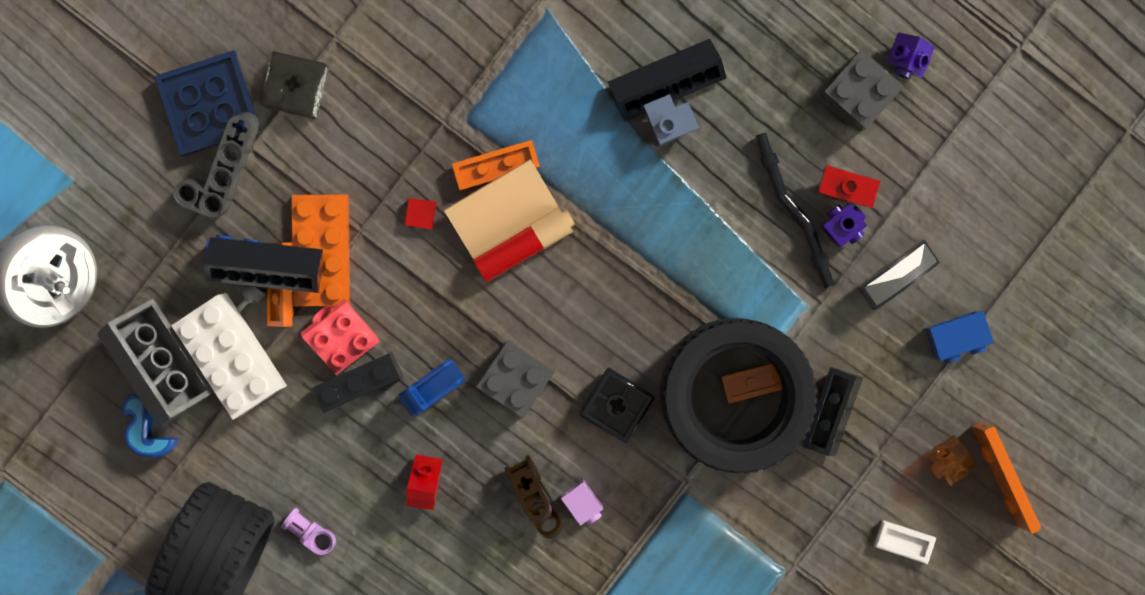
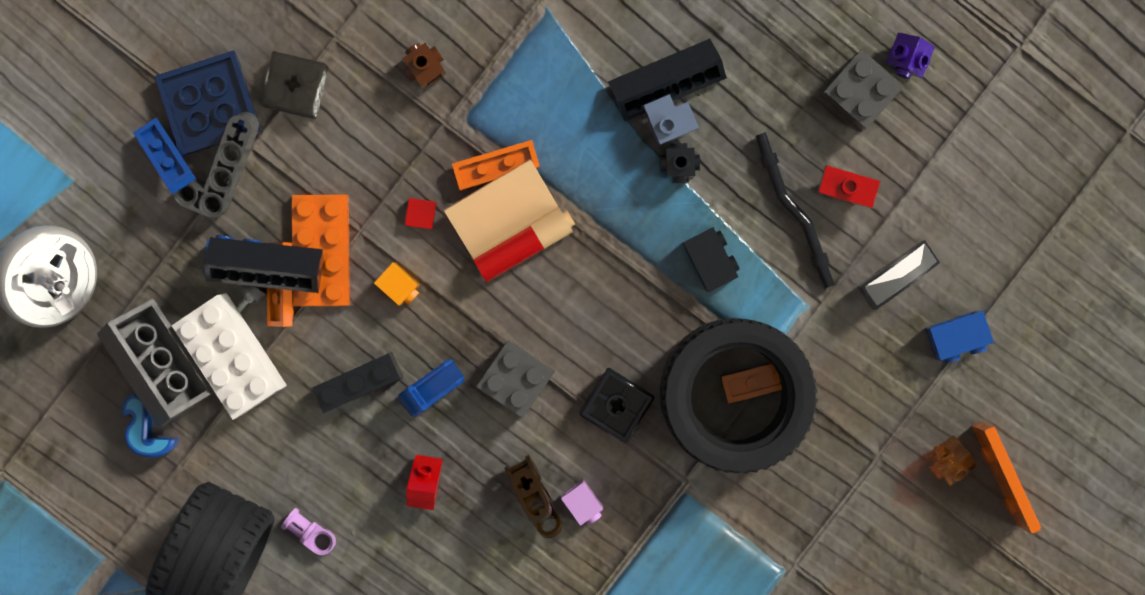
(164, 155): none -> blue plate
(339, 336): coral plate -> none
(398, 284): none -> light orange brick
(430, 72): none -> reddish brown brick
(669, 166): none -> black brick
(711, 259): none -> black brick
(833, 411): black brick -> none
(834, 225): dark purple brick -> none
(904, 541): white tile -> none

